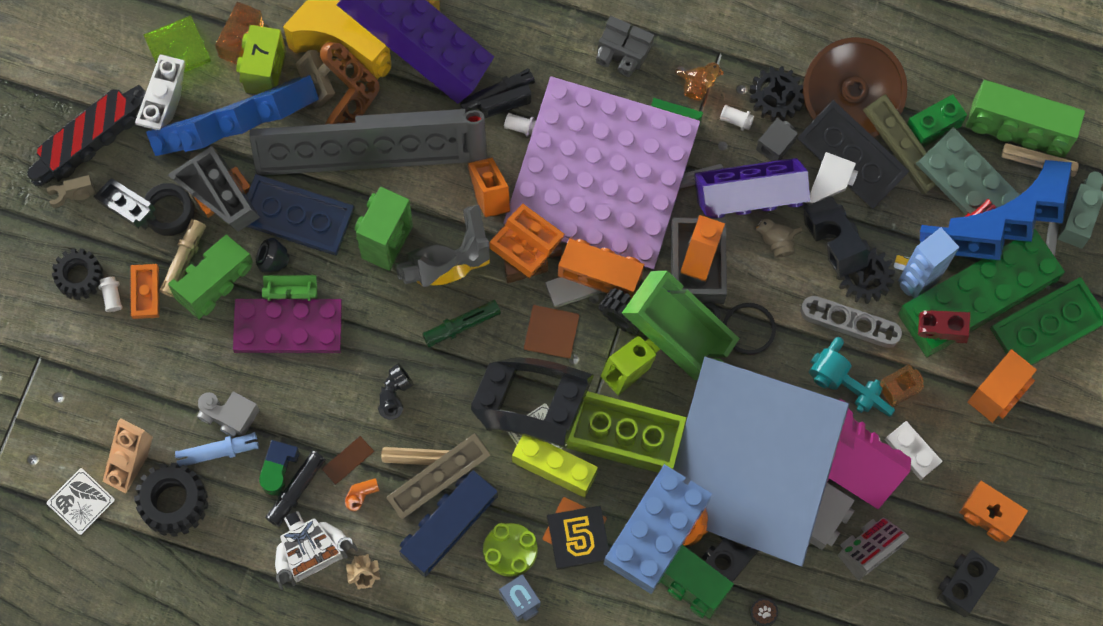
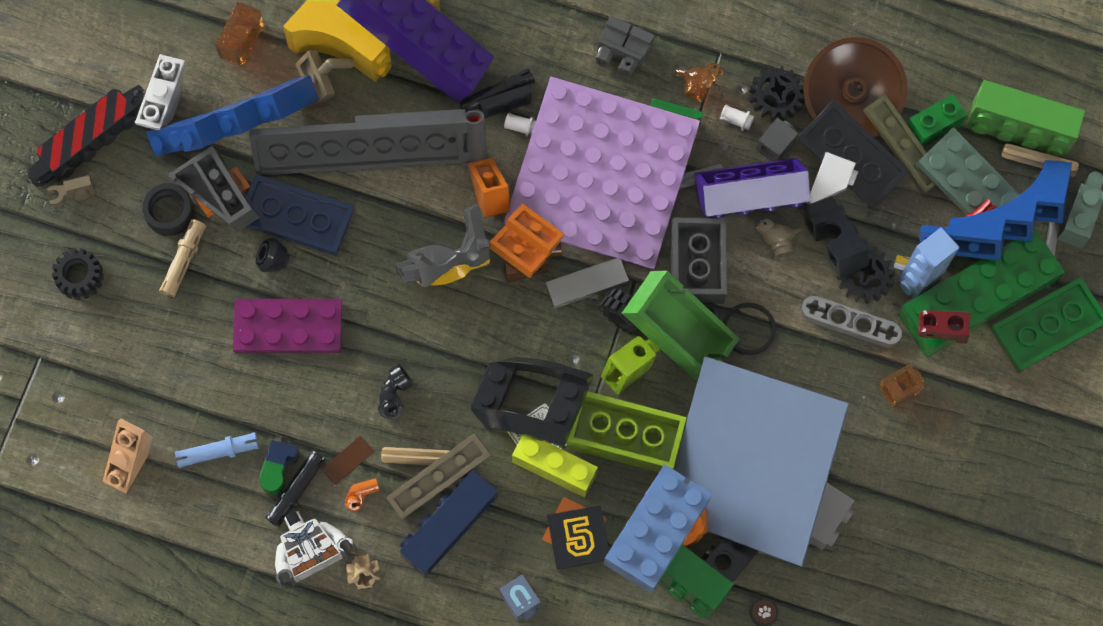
(80, 501): white sticker -> none
(110, 294): white pin -> none
(126, 204): hinge -> none
(145, 291): orange plate -> none
(159, 481): black tyre -> none
(178, 41): clear neon green tile -> none
(211, 277): bright green wedge -> none
(233, 417): light grey brick -> none
(261, 60): lime brick -> none
(289, 287): bright green hinge -> none
(356, 89): dark orange beam -> none
(384, 228): bright green brick -> none
(452, 327): dark green pin -> none
(510, 549): lime dish -> none
(551, 331): dark orange sticker -> none
(600, 268): orange brick -> none
(702, 248): orange slope -> none
(832, 369): teal piece -> none
(866, 464): dark pink brick -> none
(871, 547): light grey slope -> none
(910, 443): white plate -> none
(972, 586): black brick -> none
(1003, 387): orange brick -> none
(1006, 517): orange brick -> none

